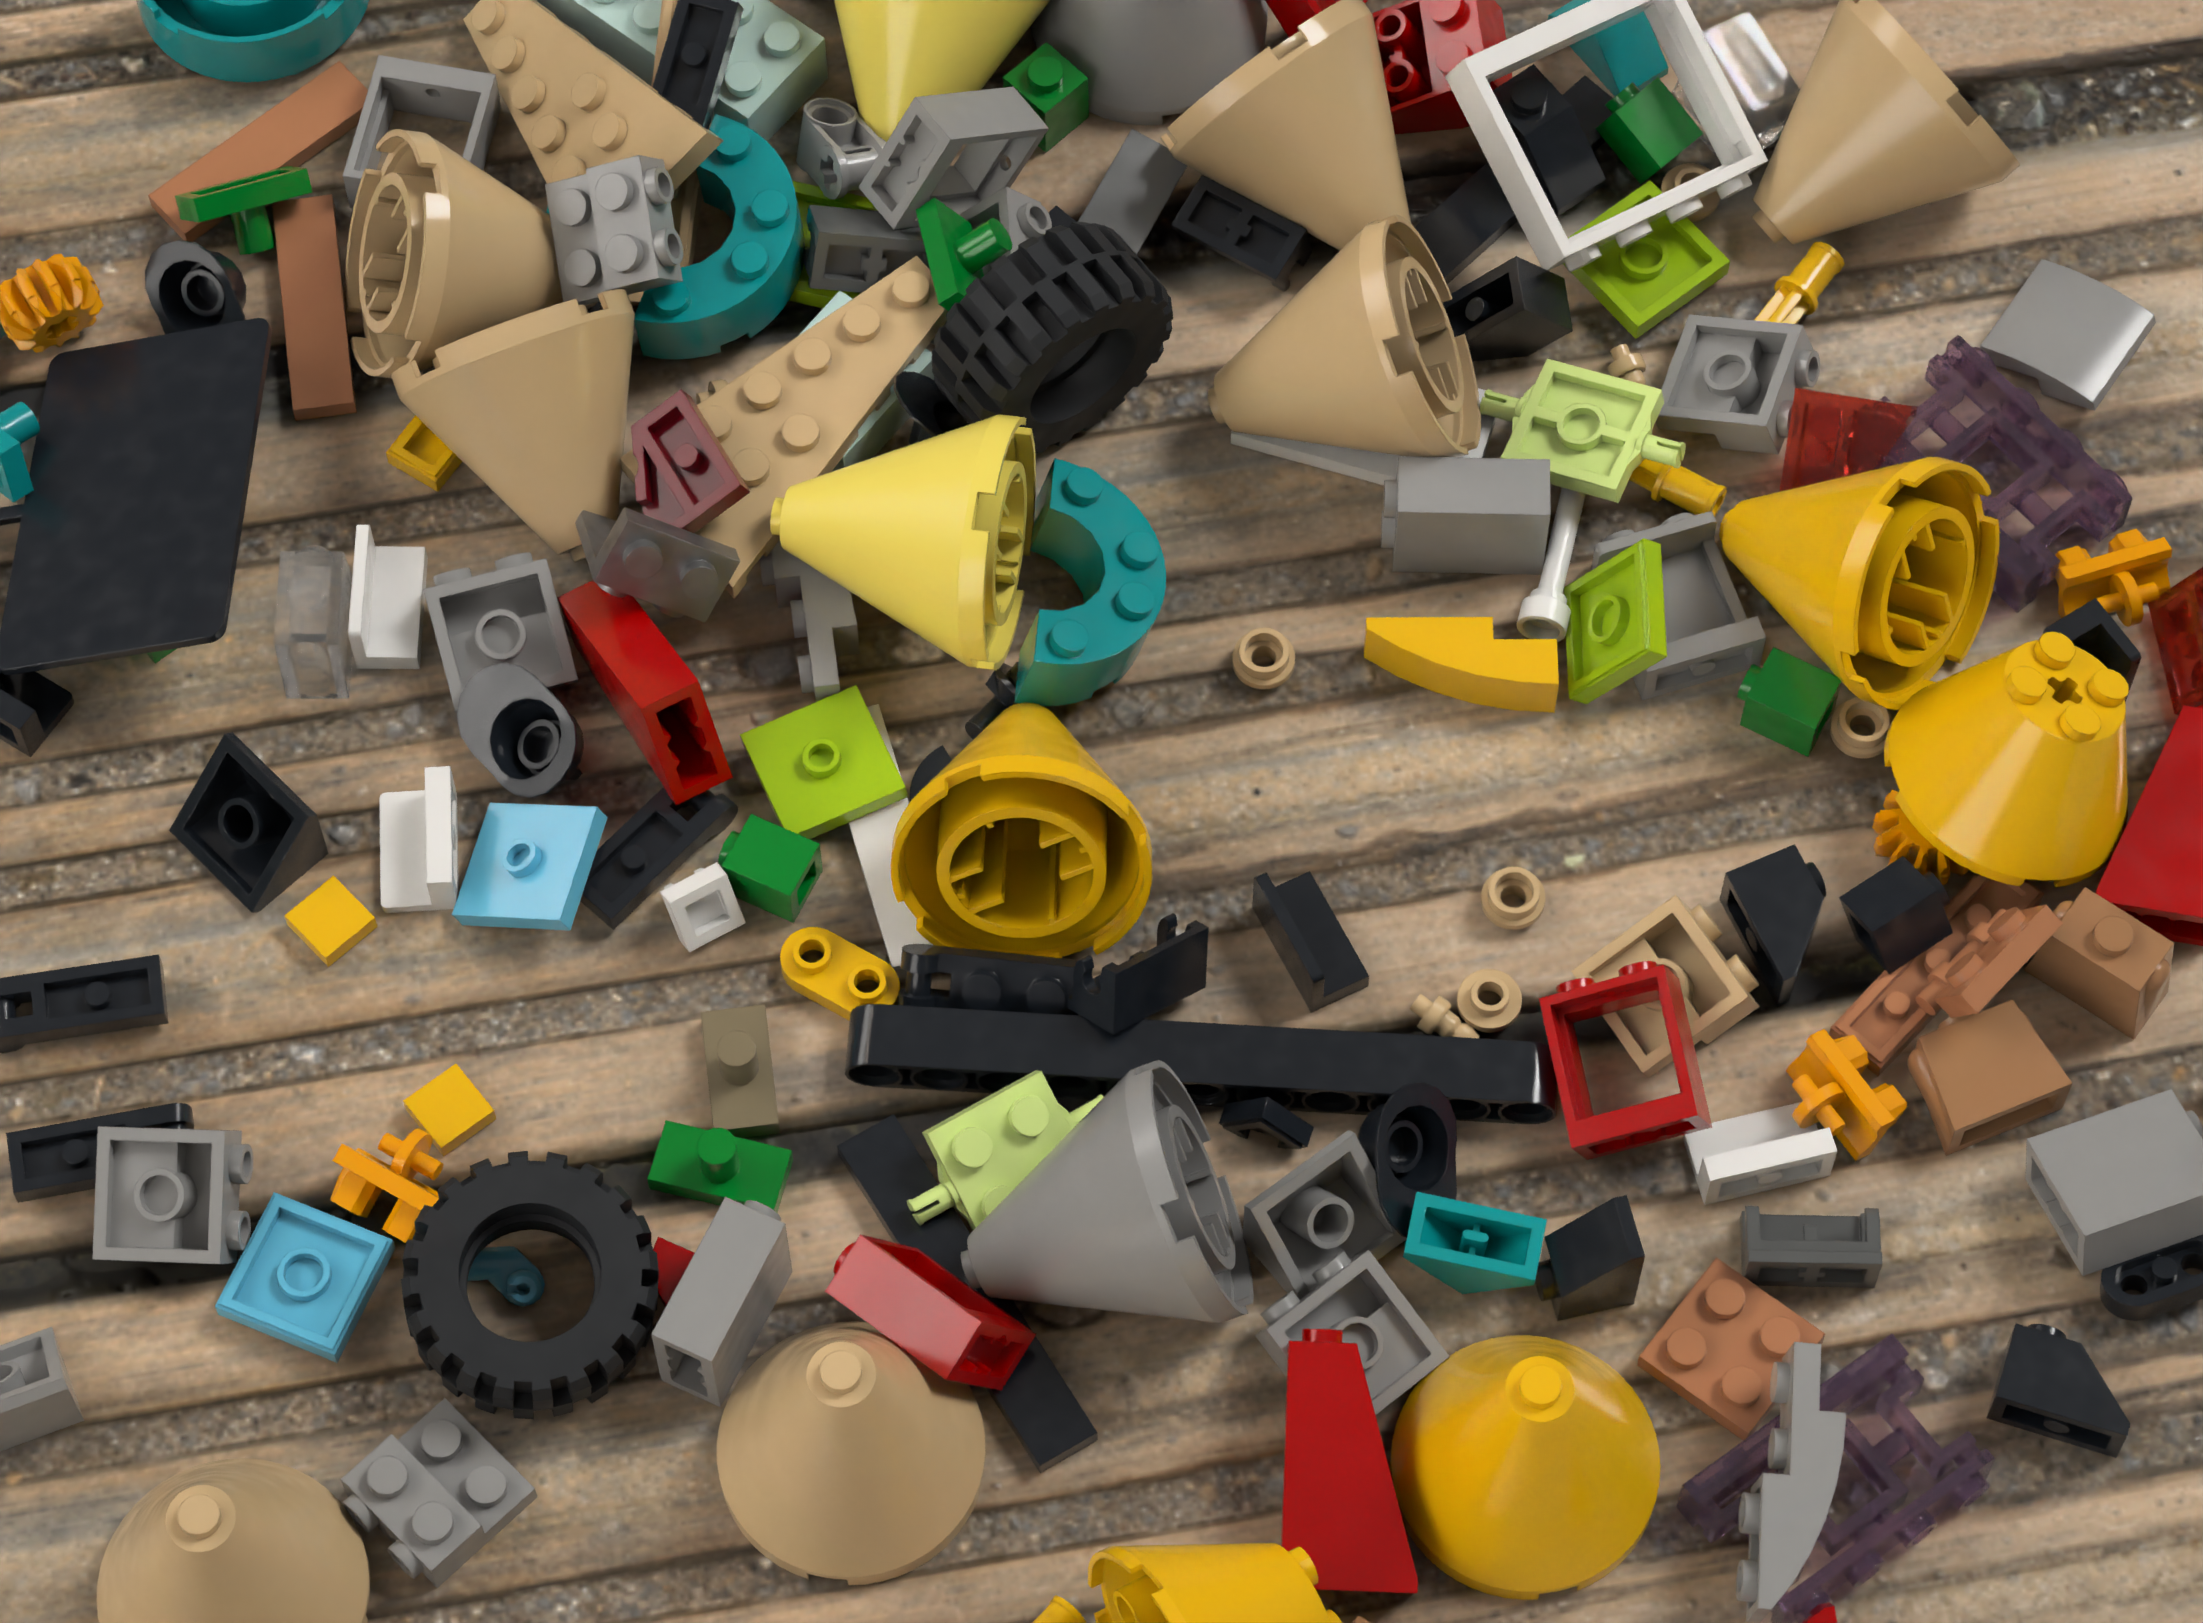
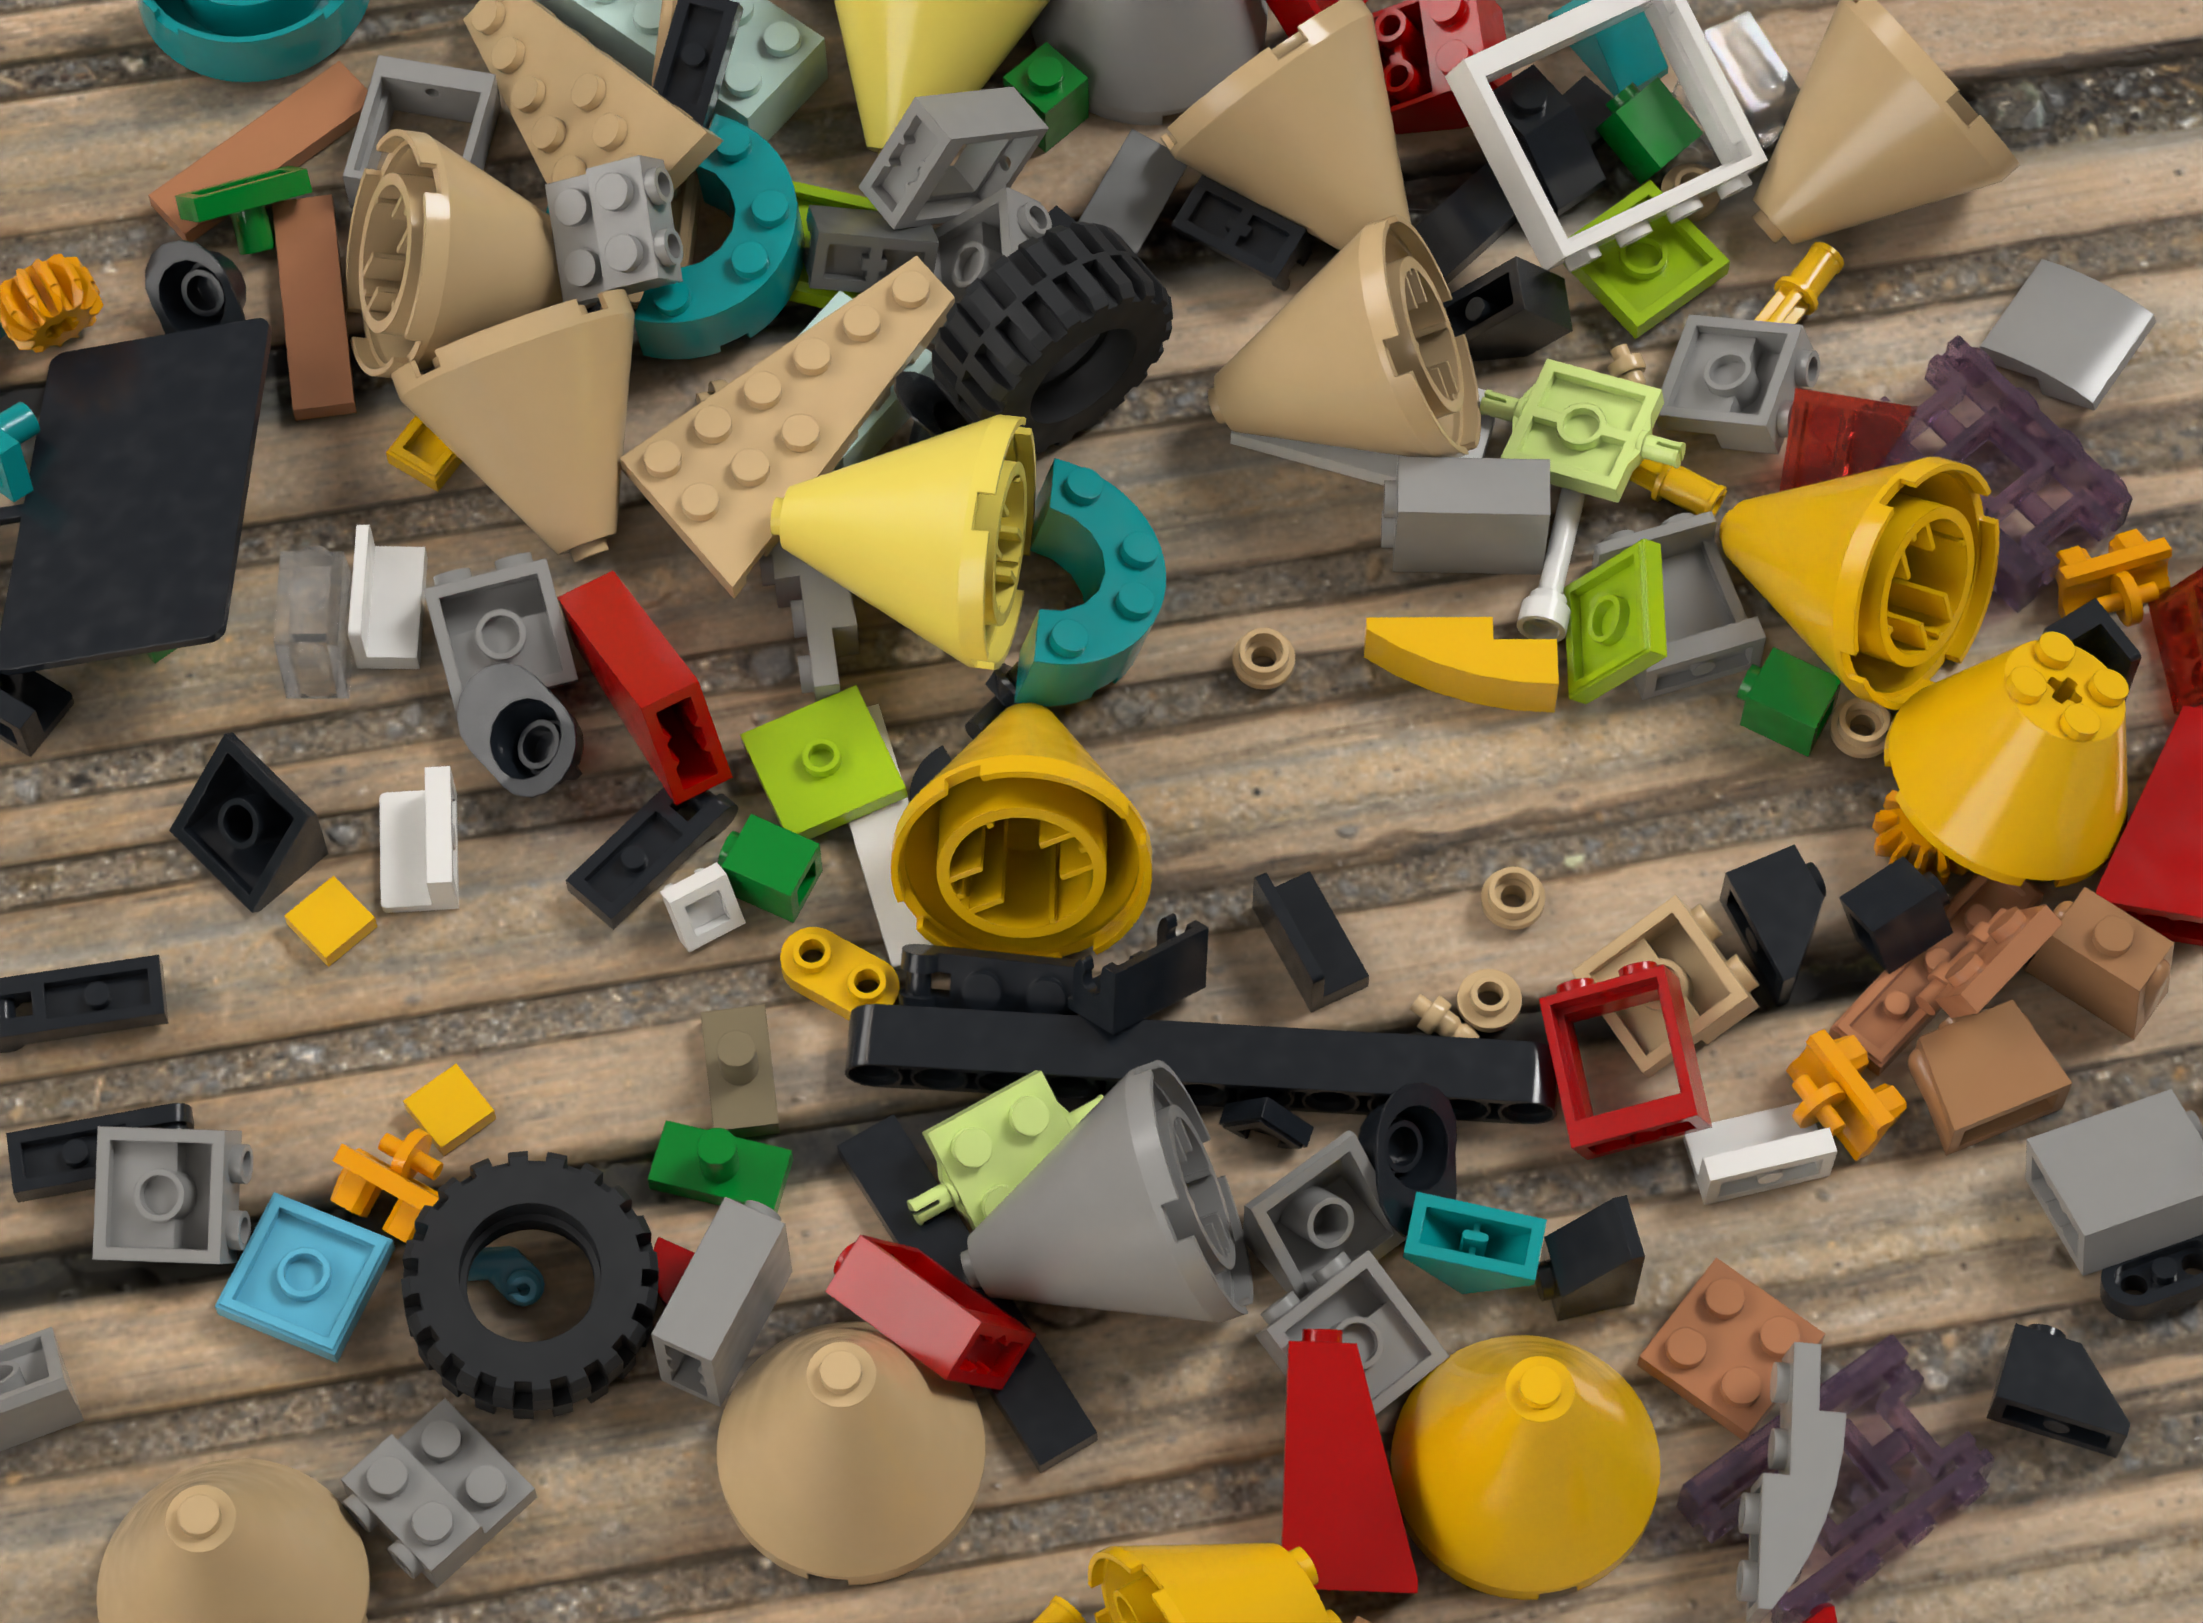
(529, 866): medium azure plate -> none
(656, 562): flat silver bracket -> none
(682, 466): wing -> none
(836, 146): light grey piece -> none
(956, 250): green tile -> none
(1811, 1249): dark grey hinge -> none

